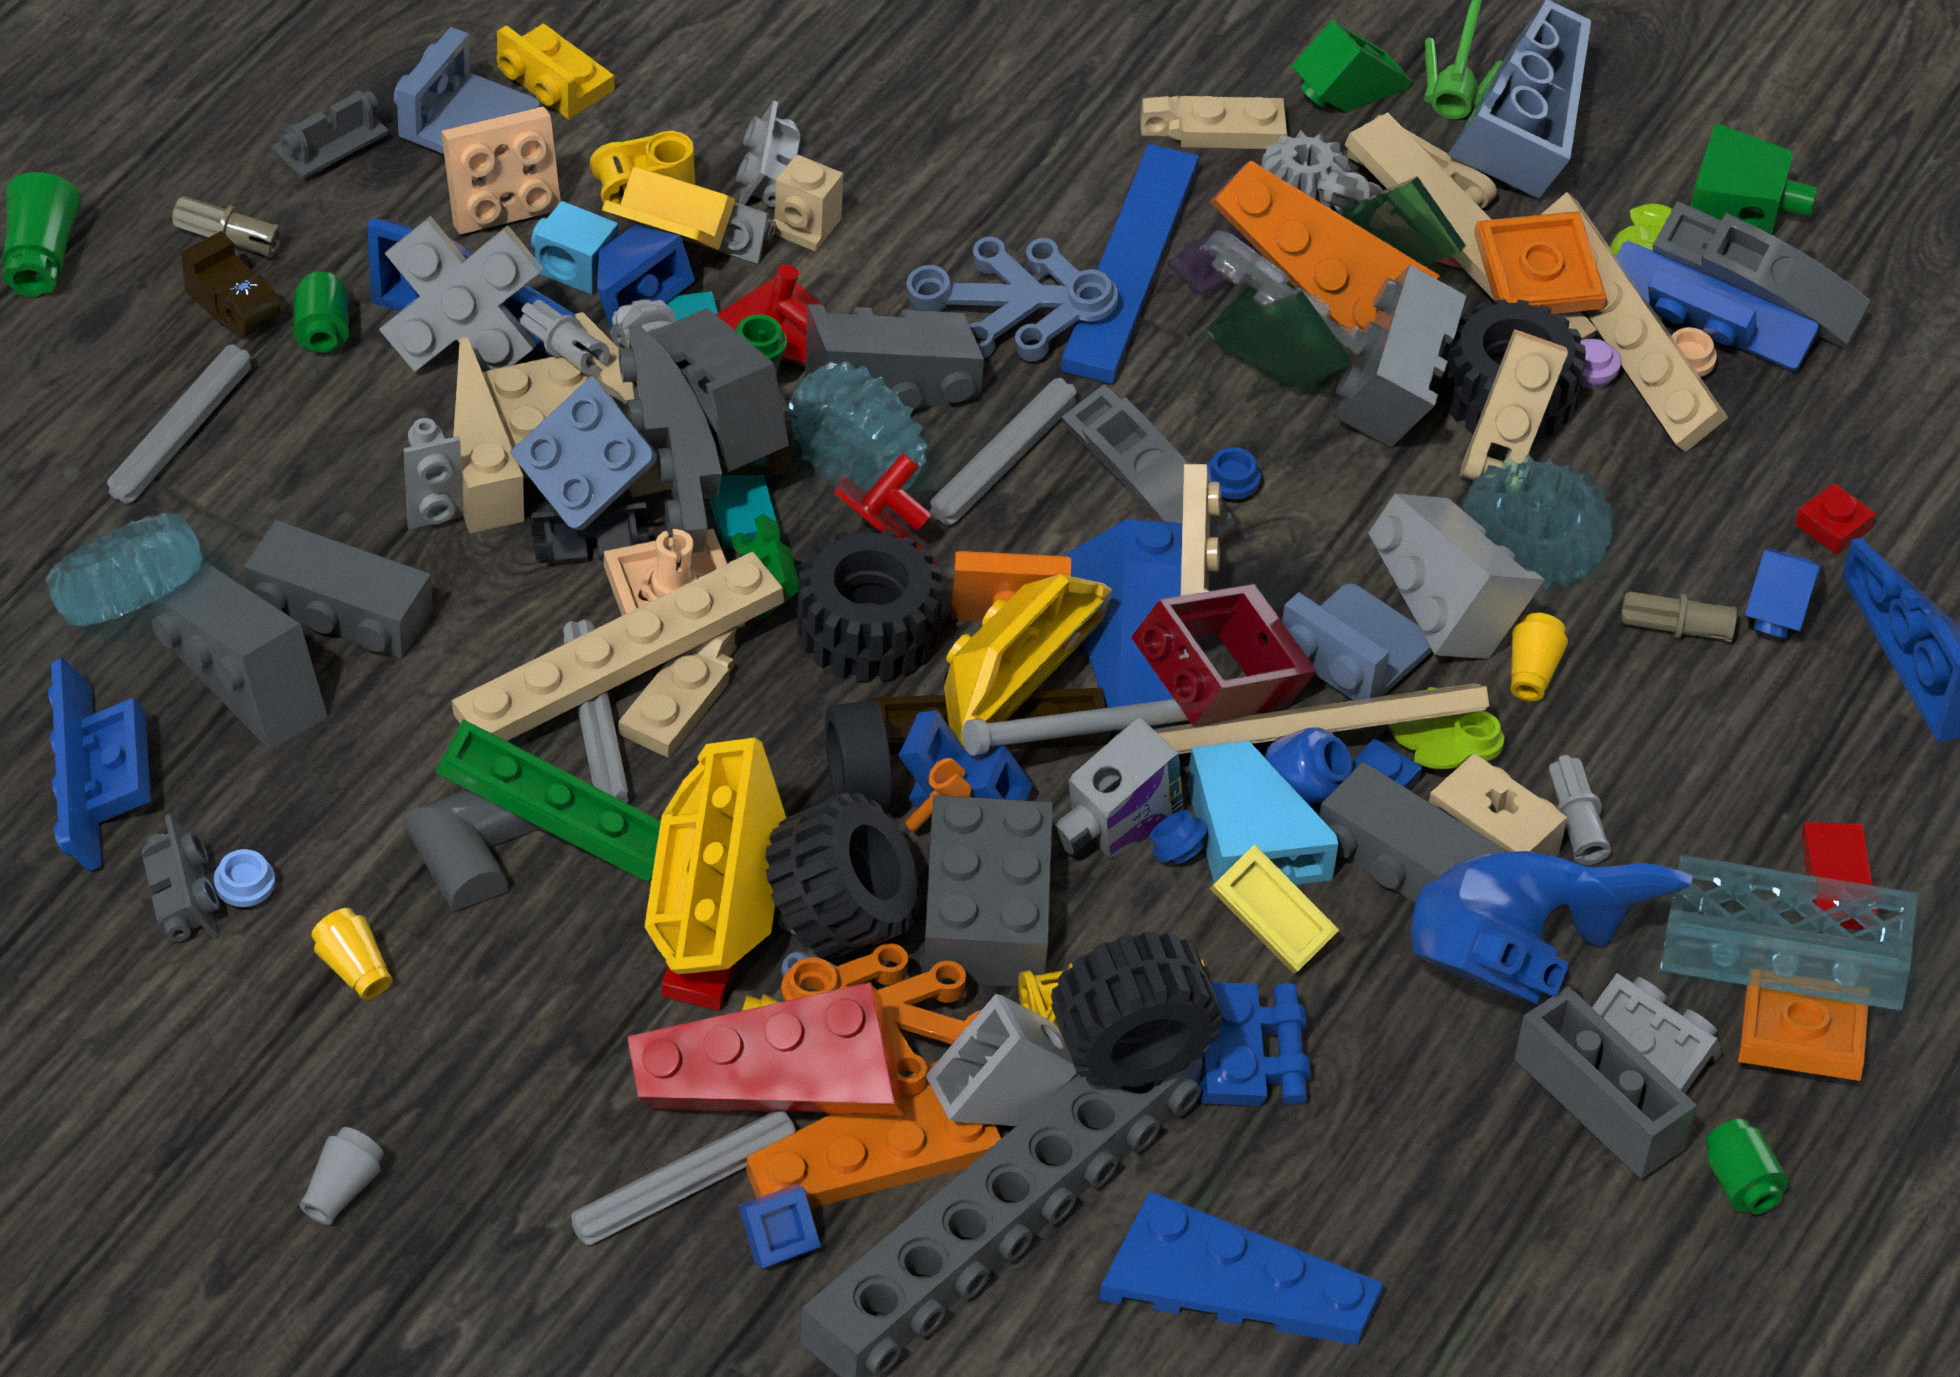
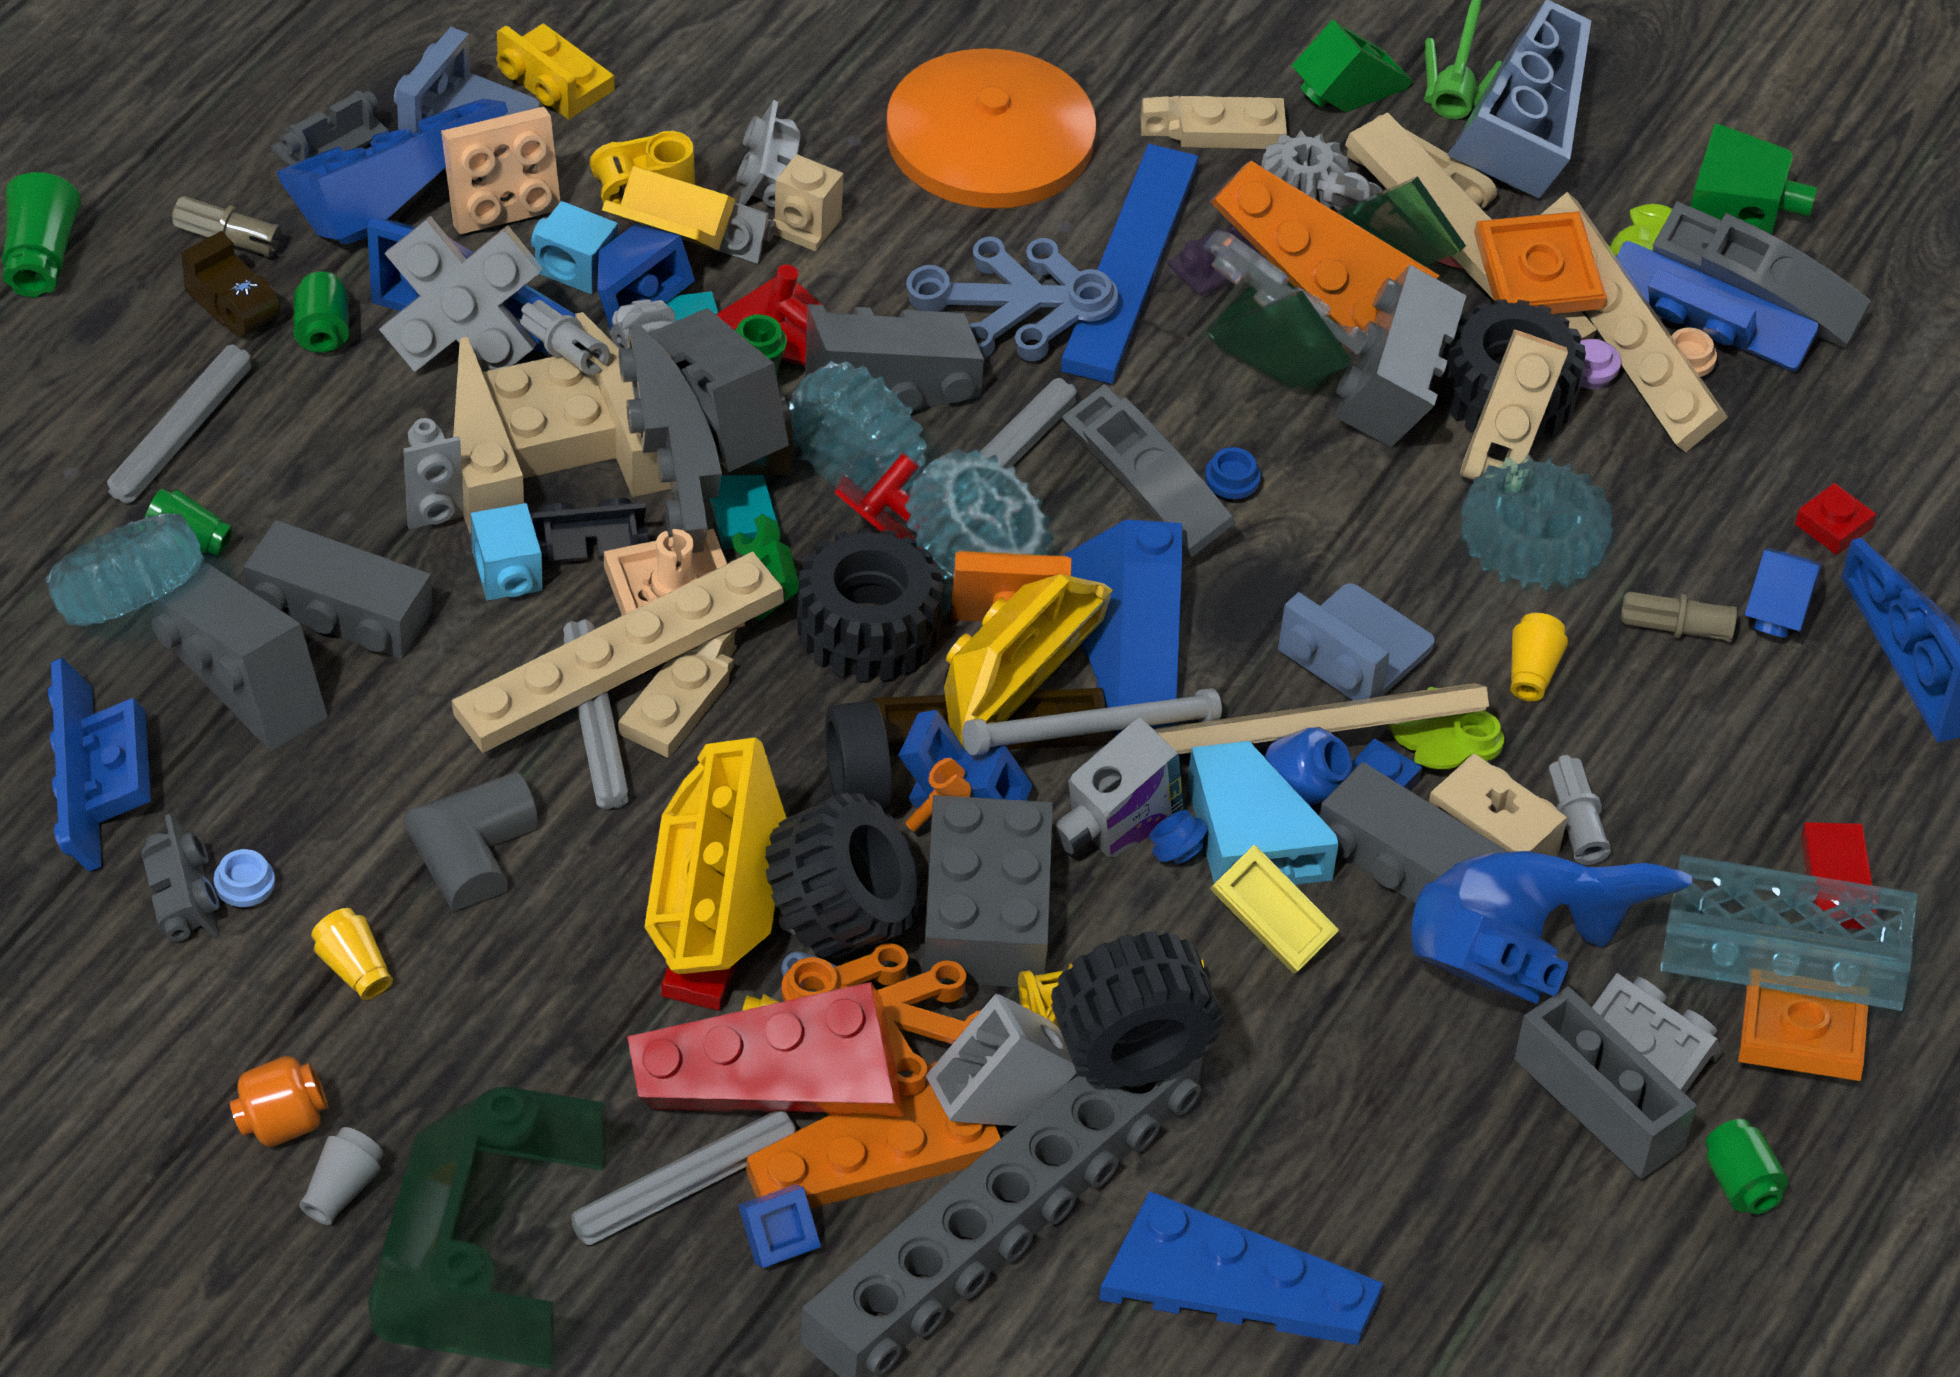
(209, 528): none -> green cone
(279, 1101): none -> orange head
(348, 188): none -> blue wedge
(440, 1289): none -> clear green windscreen
(506, 551): none -> medium azure brick
(552, 799): green tile -> none
(585, 453): sand blue bracket -> none
(975, 508): none -> clear light blue gear
(990, 128): none -> orange dish
(1199, 550): tan plate -> none
(1235, 1063): blue plate -> none
(1240, 619): dark red window -> none
(1452, 575): light grey wedge -> none

